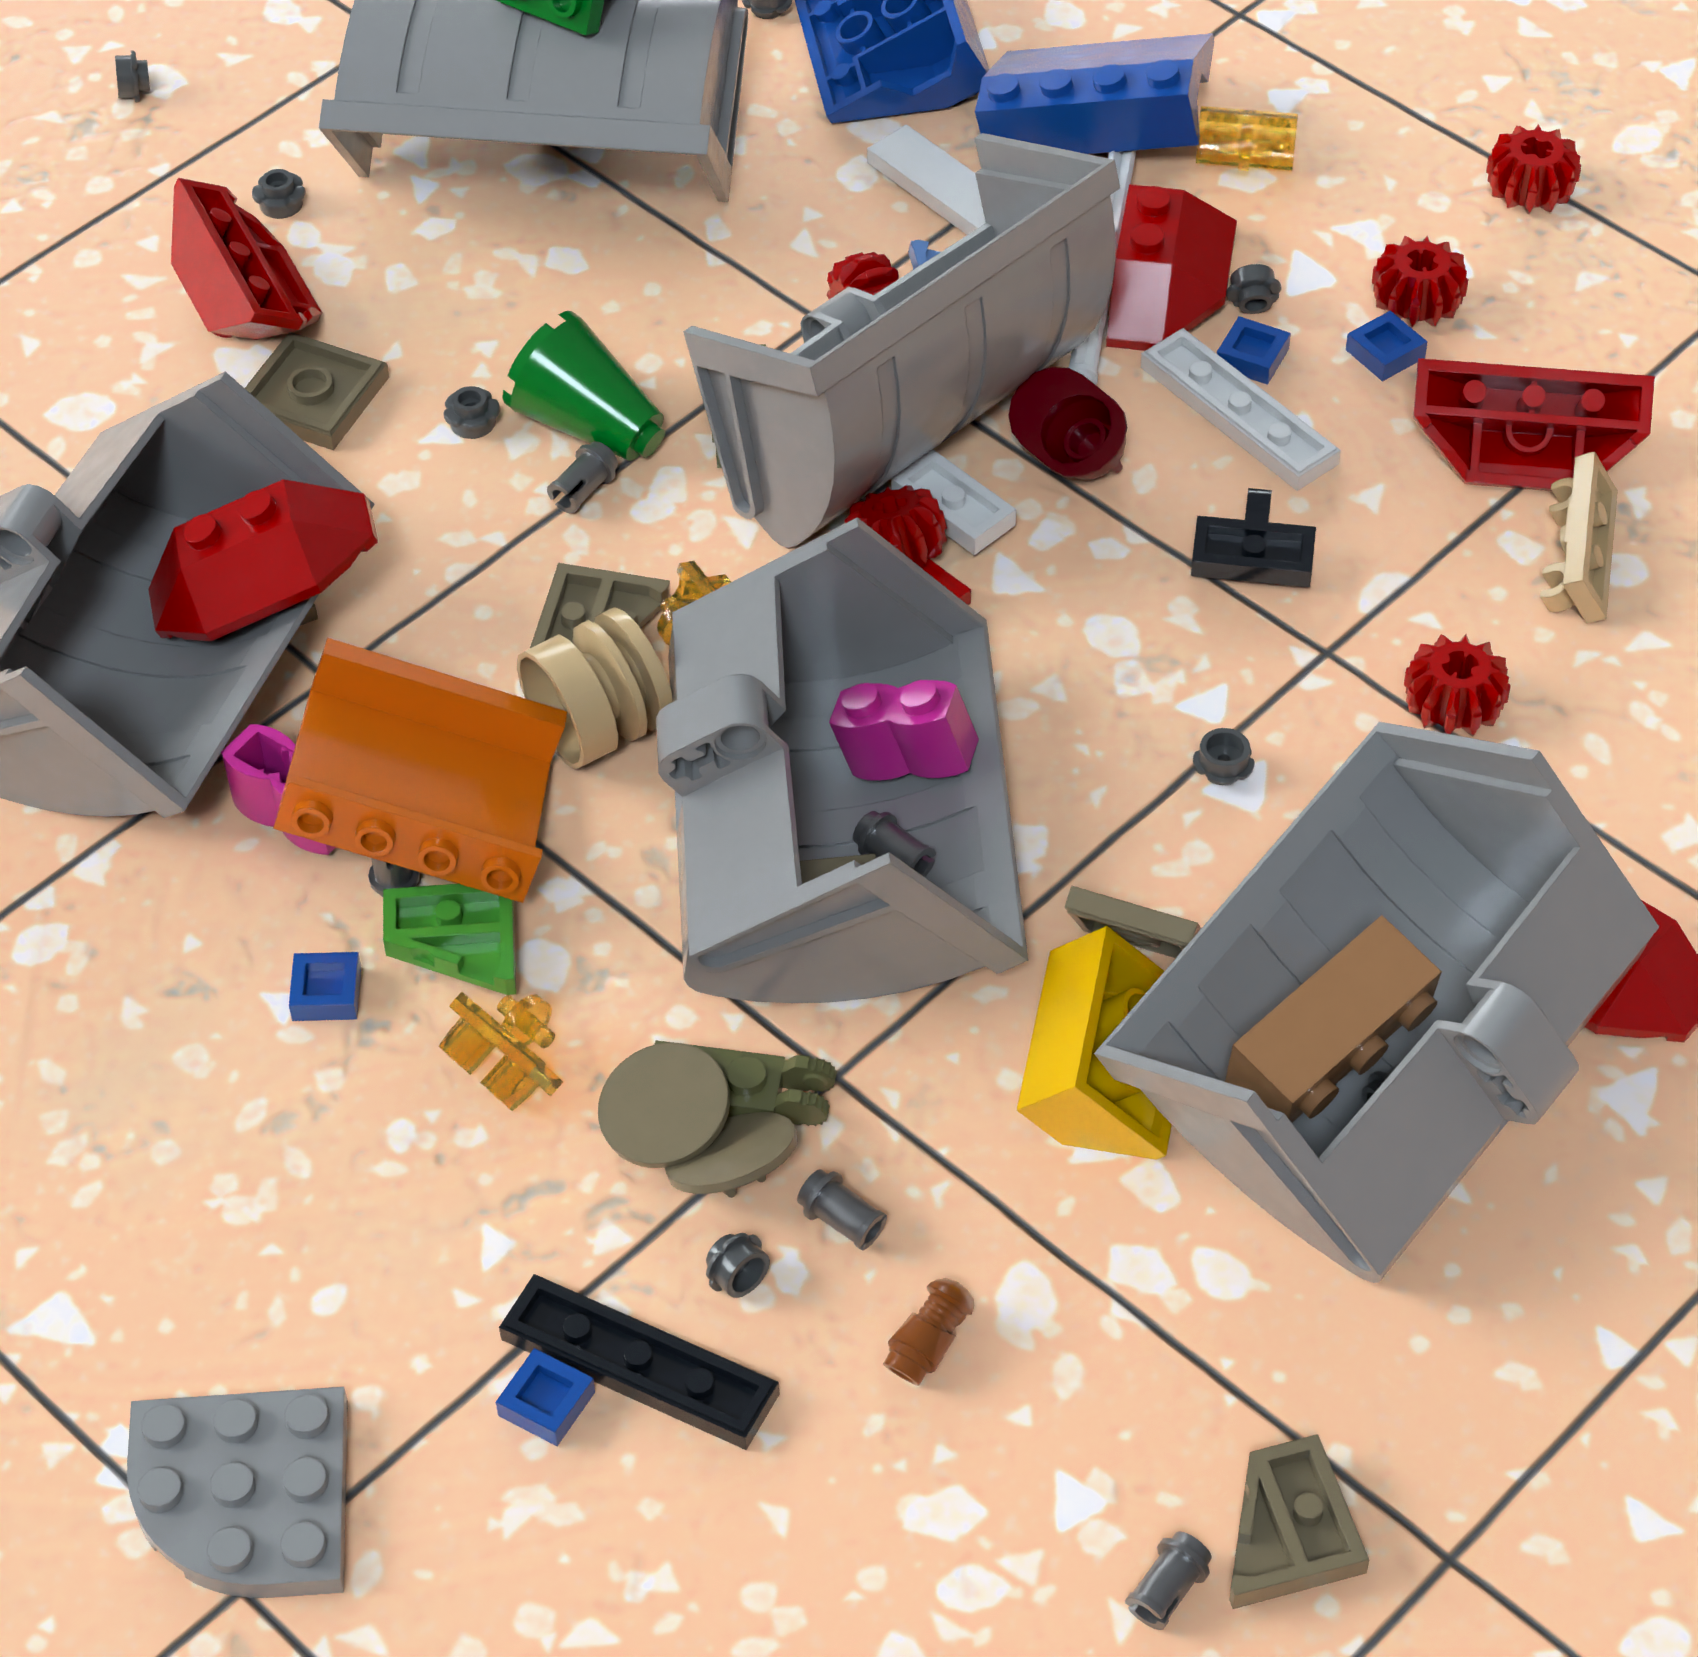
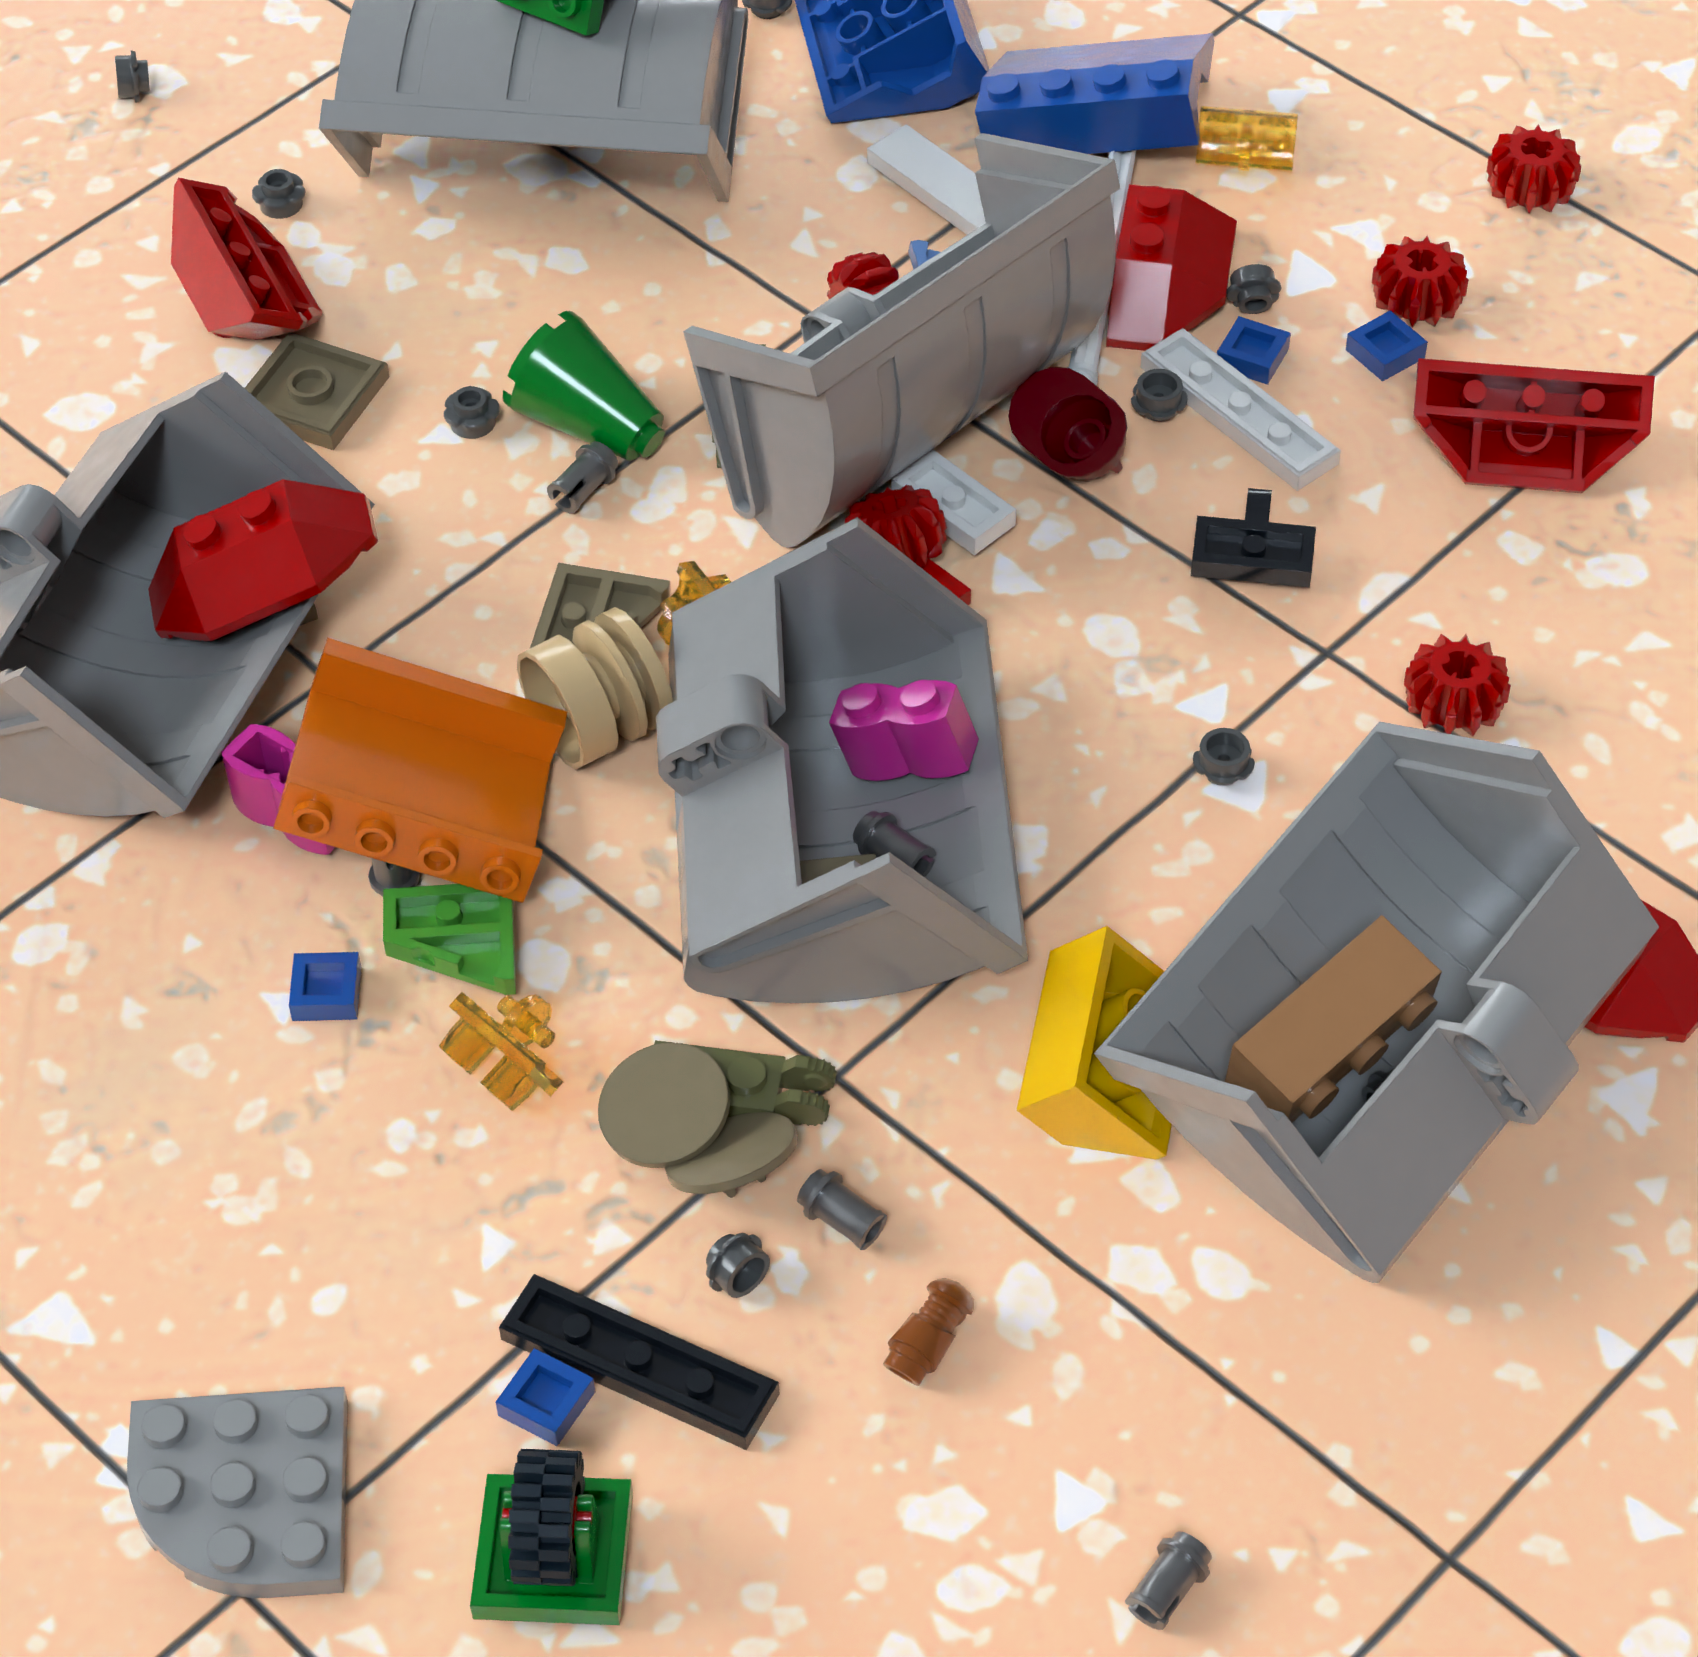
(552, 1543): none -> green plate
(1134, 923): dark tan tile -> none
(1159, 395): none -> dark grey plate
(1293, 1525): dark tan wing -> none
(1586, 535): tan plate -> none

